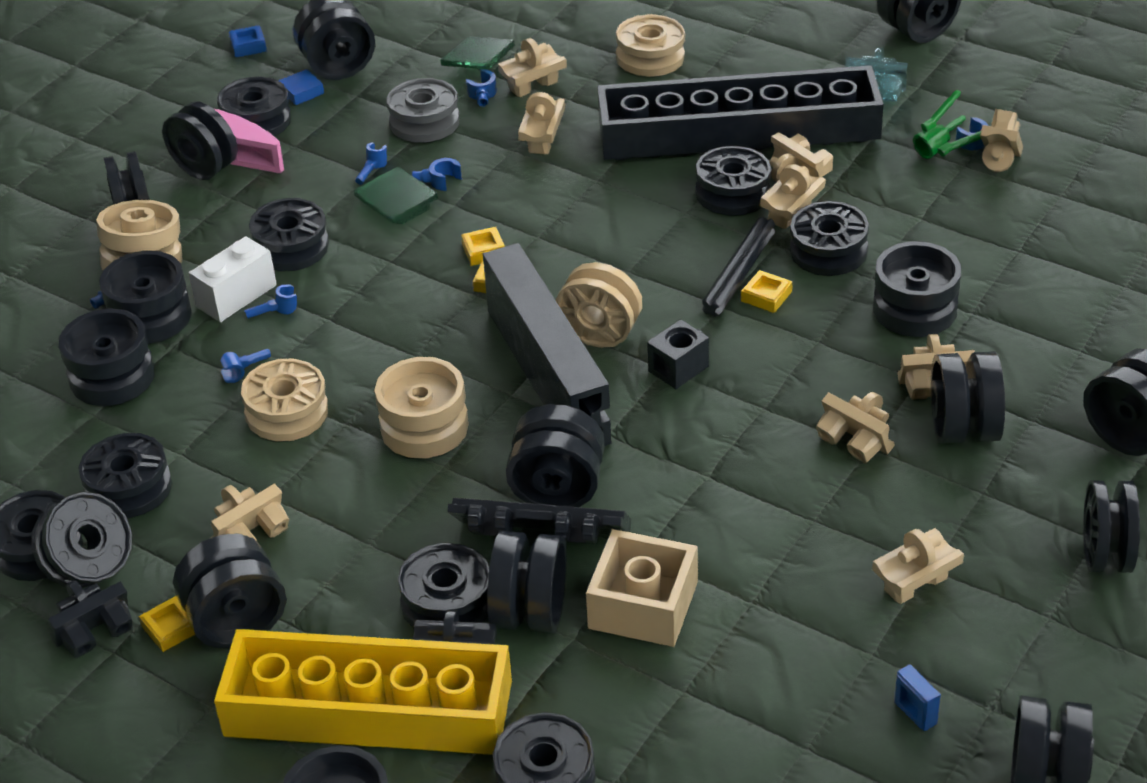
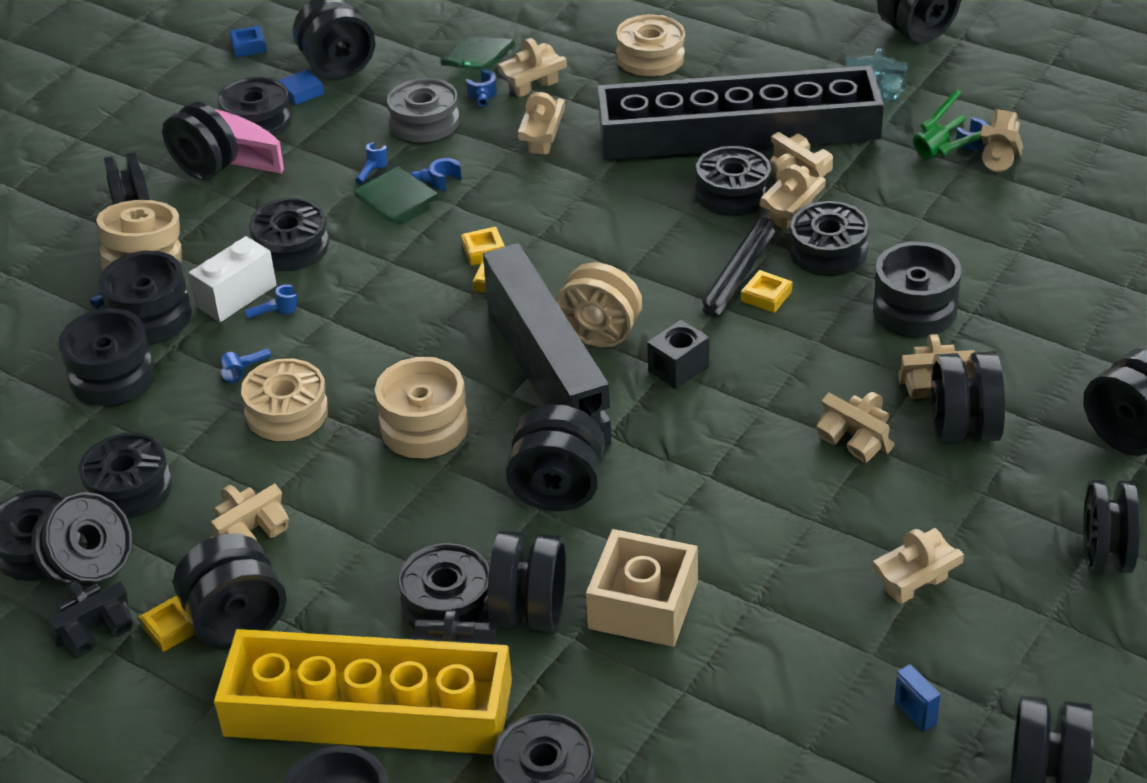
(573, 523): black hinge -> none

